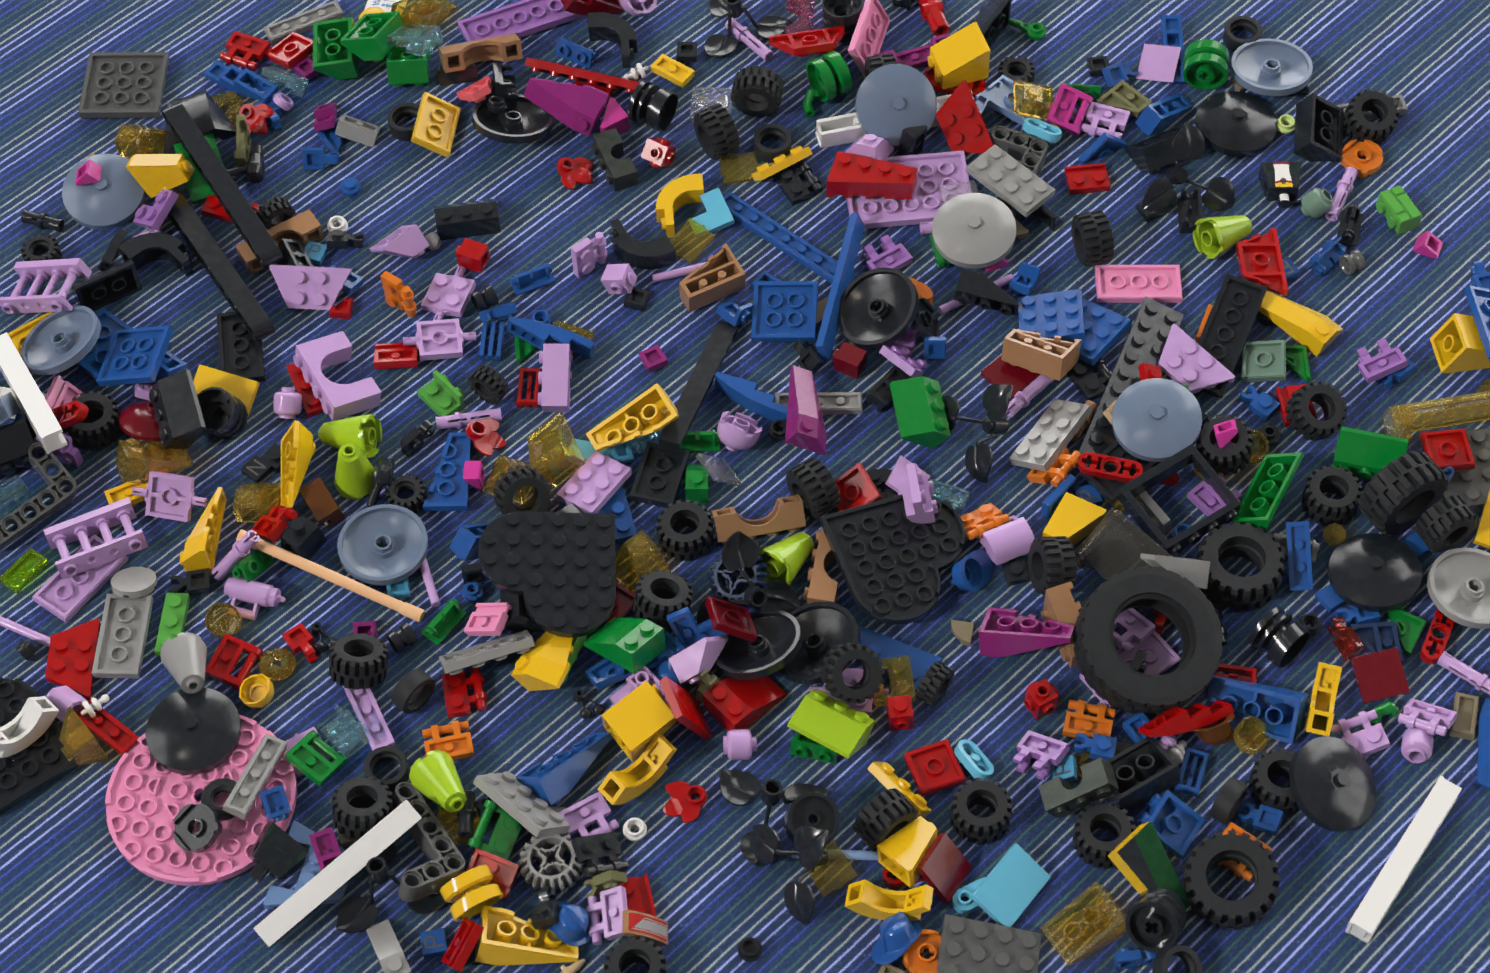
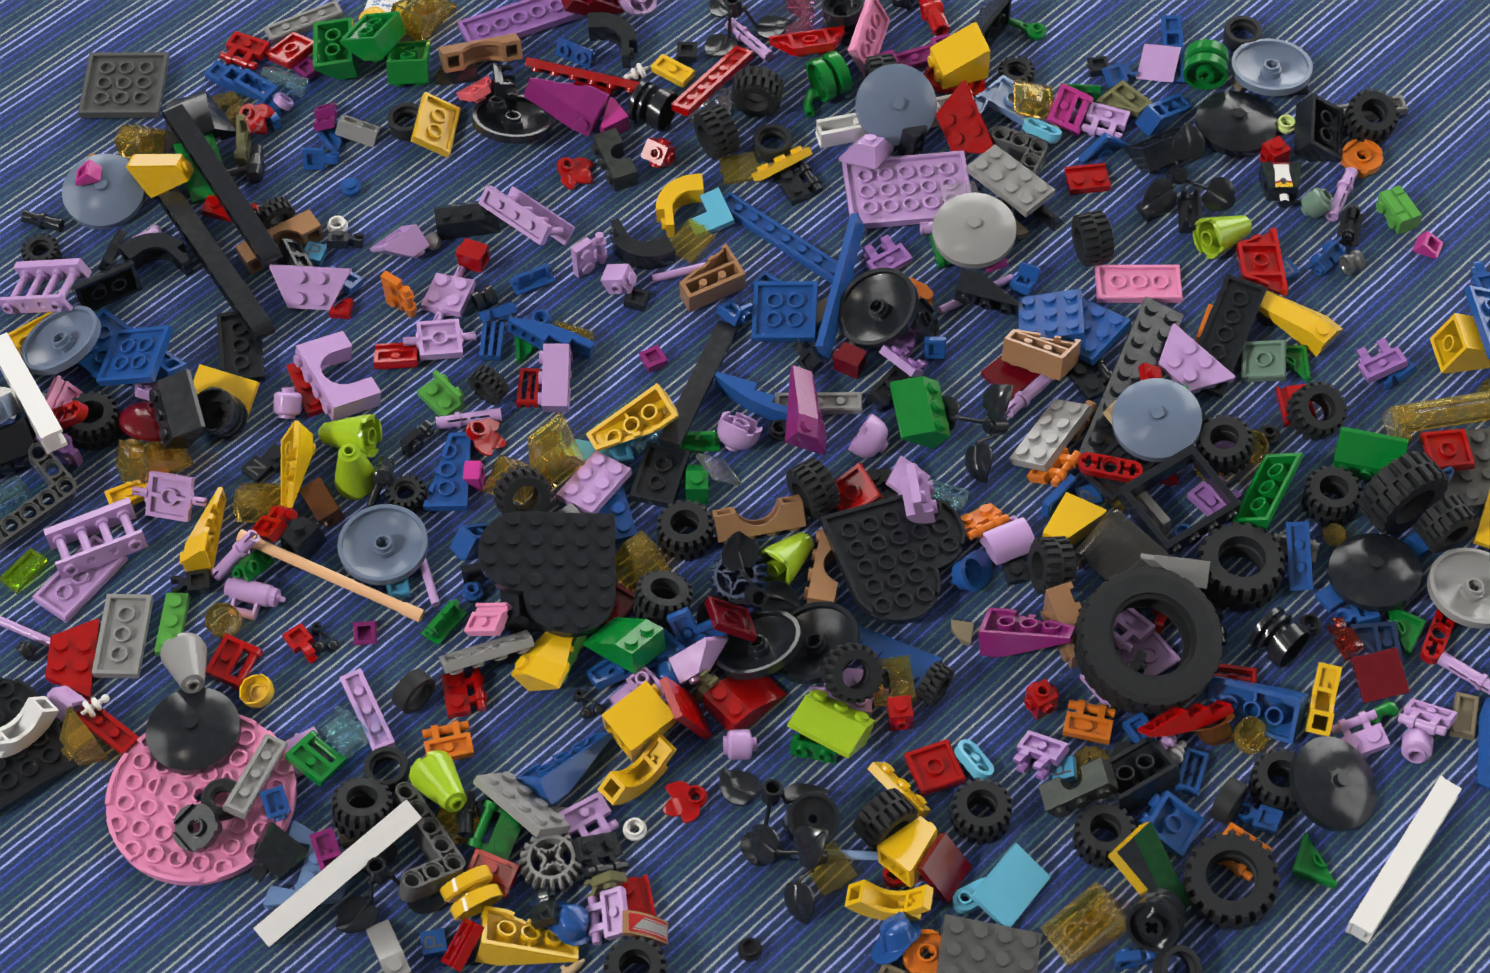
(133, 582): light grey tile -> none
(153, 216): medium lavender plate -> none
(273, 671): clear yellow gear -> none
(358, 661): black tyre -> none
(403, 637): black wheel -> none
(416, 38): clear light blue plate -> none
(526, 215): none -> lavender fence
(711, 81): none -> red plate
(870, 177): red wedge -> none
(870, 438): none -> lavender cylinder
(1099, 746): blue plate -> none
(1225, 432): dark pink slope -> none
(1262, 404): blue plate -> none
(1275, 151): none -> red brick
(1311, 865): none -> green tile

